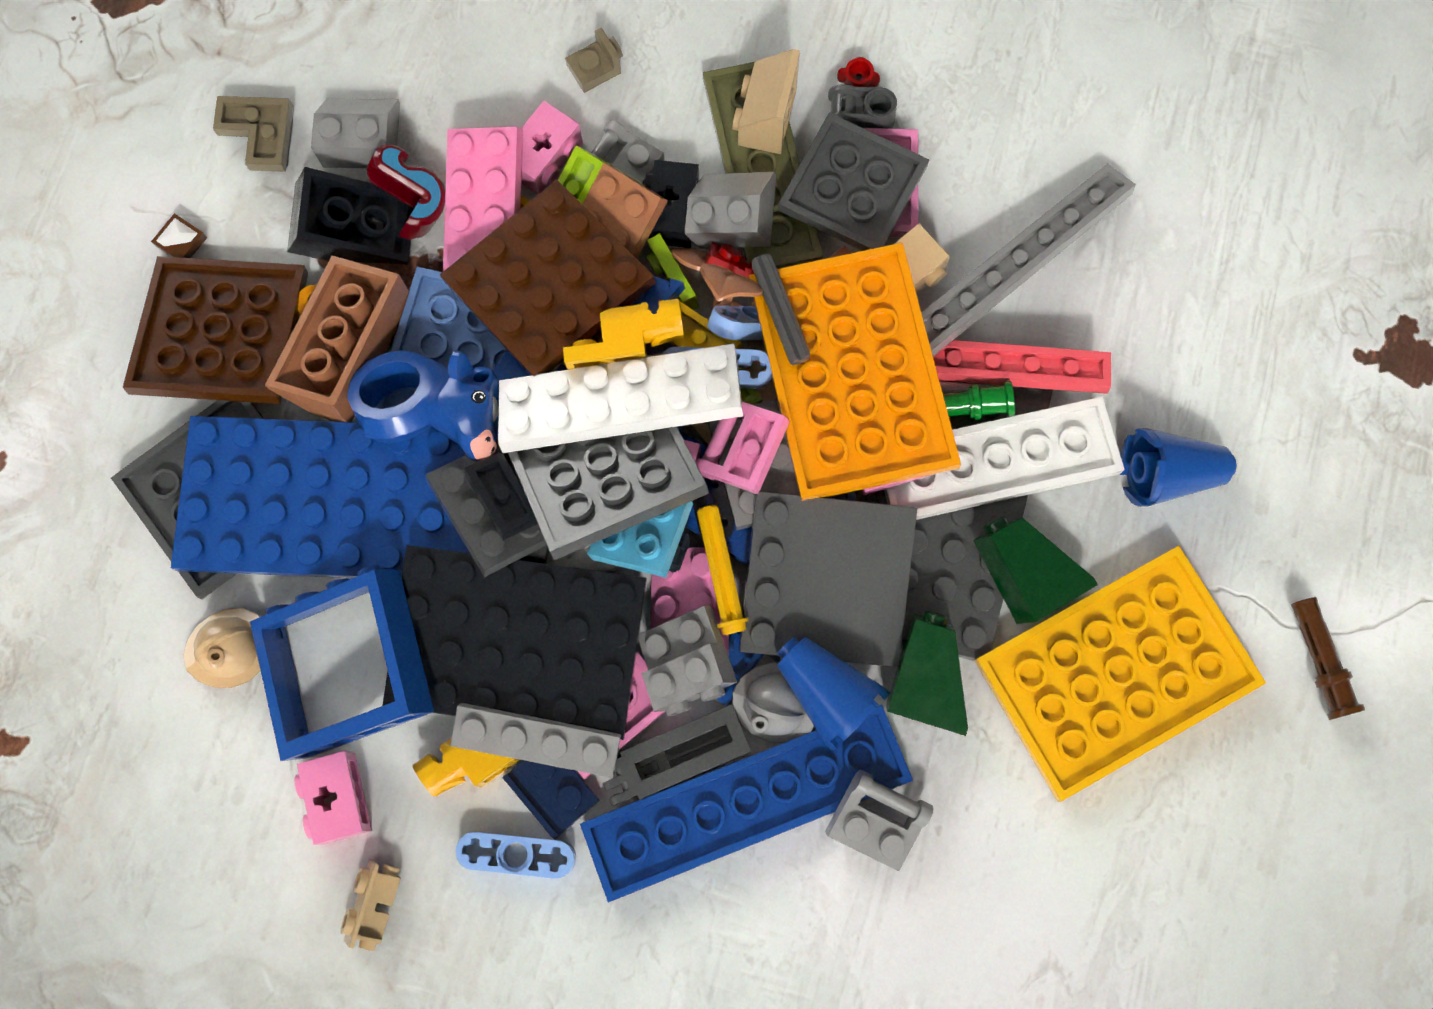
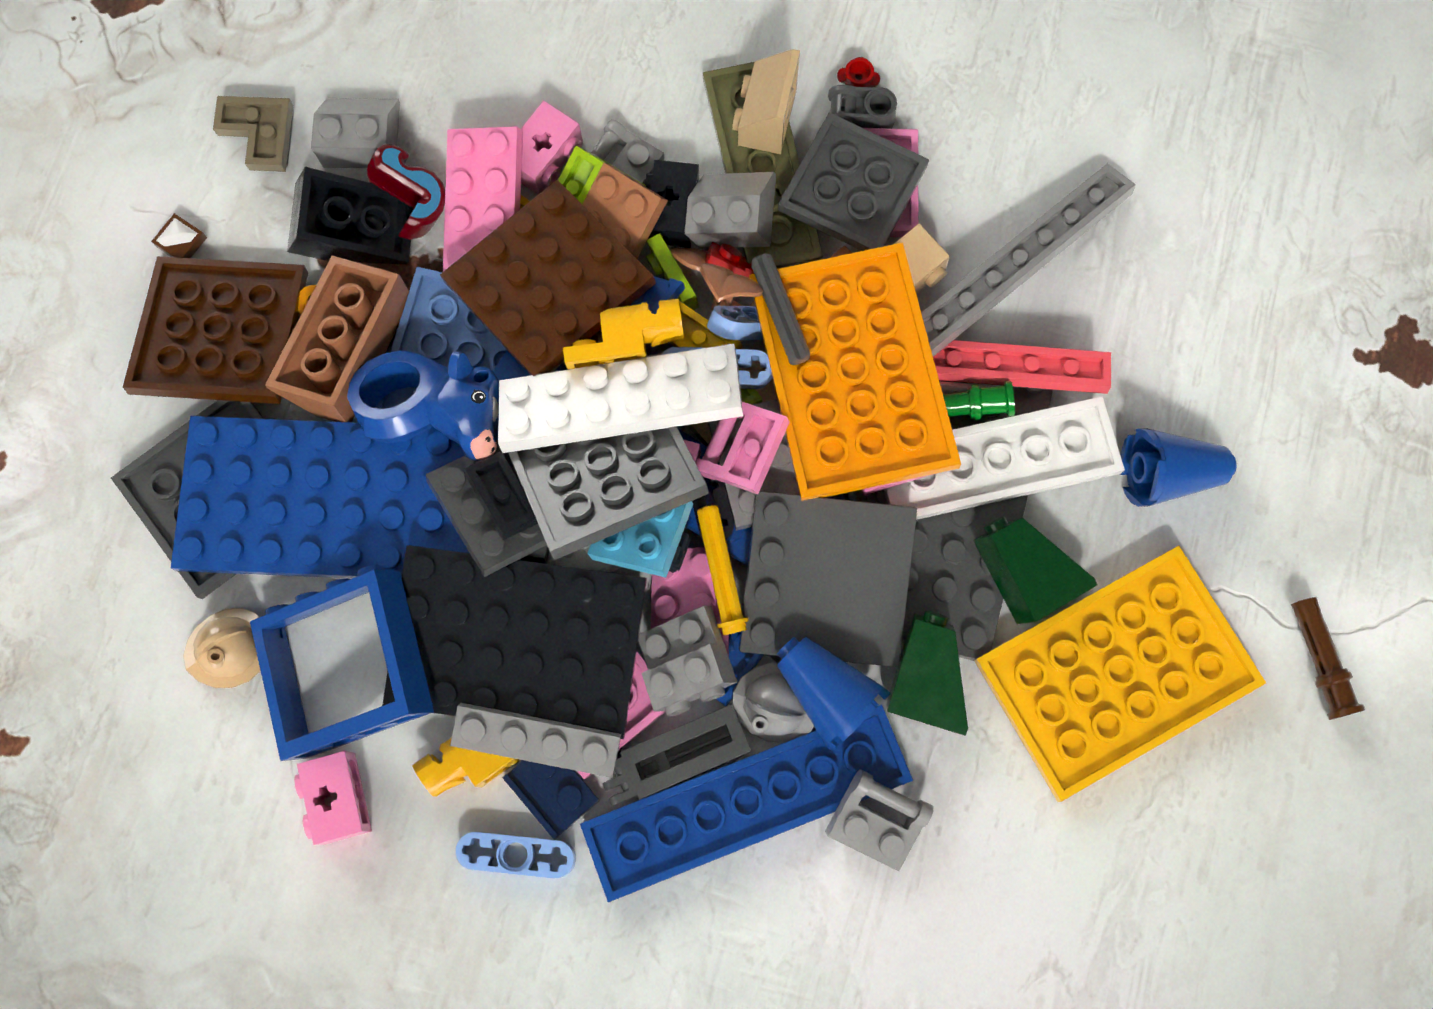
(364, 921): tan hinge -> none
(596, 61): dark tan bracket -> none

